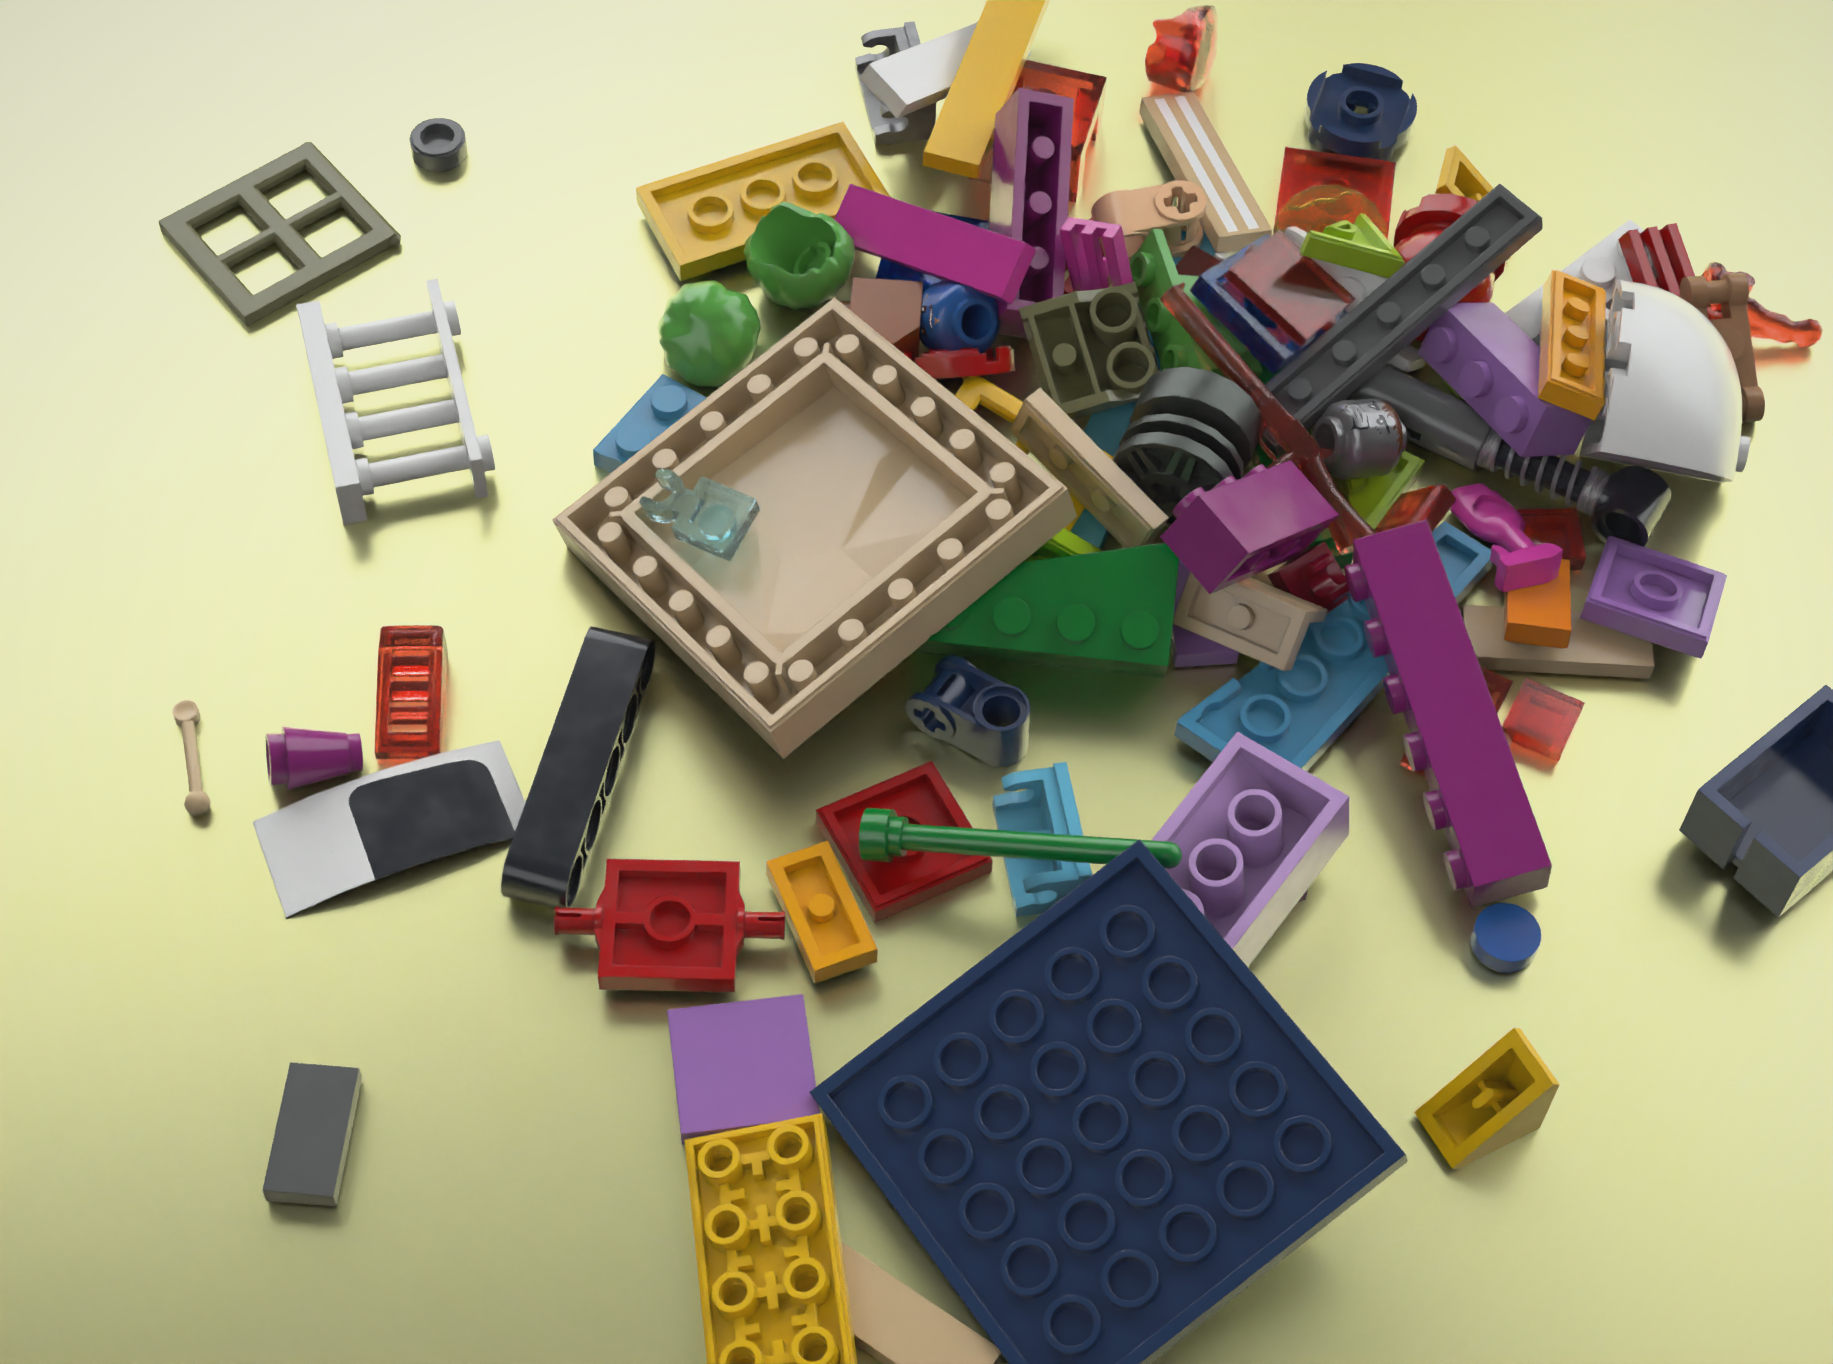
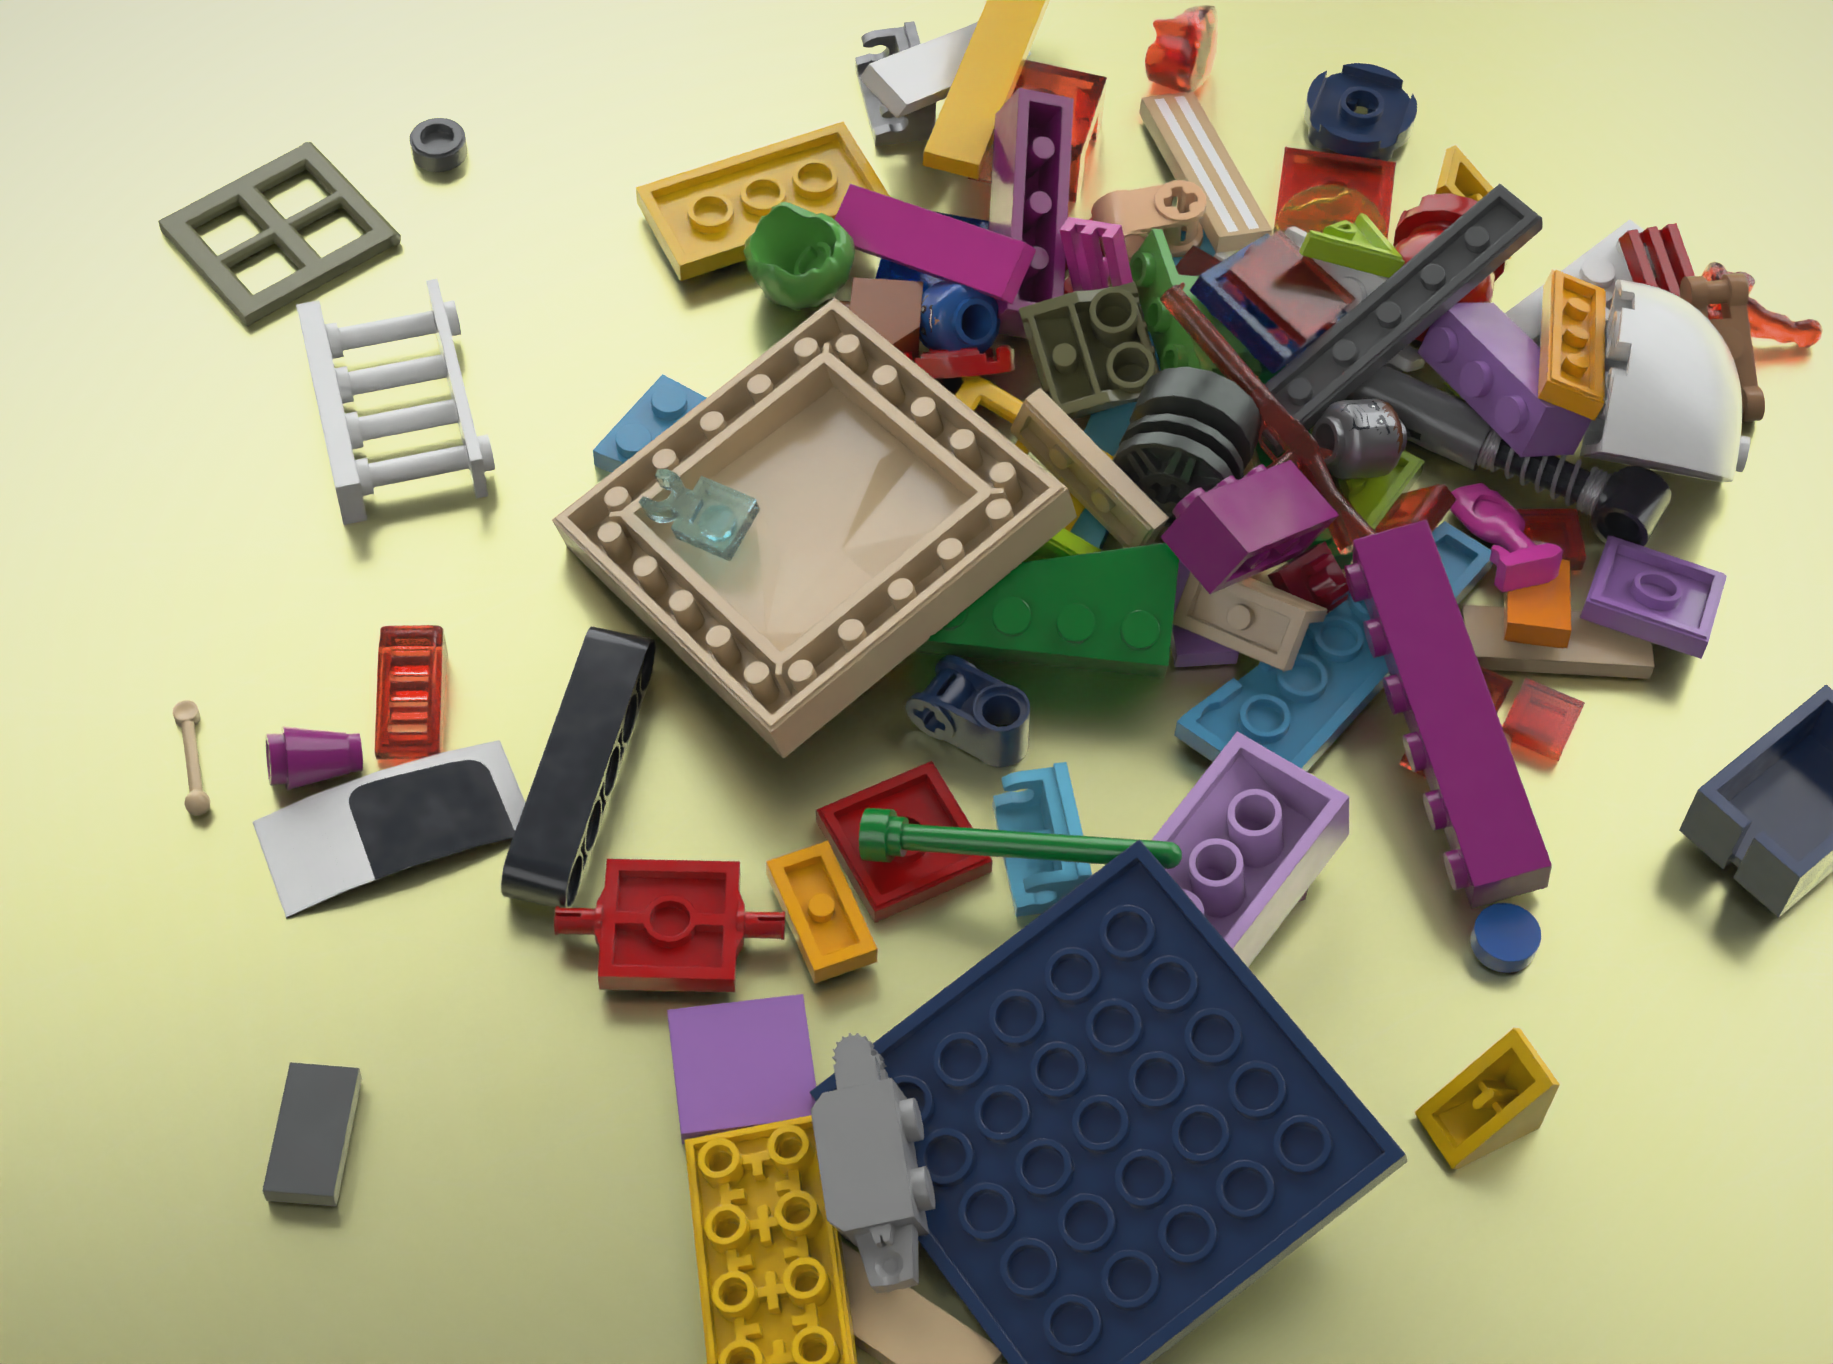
(708, 333): bright green hair -> none
(871, 1166): none -> light grey hinge

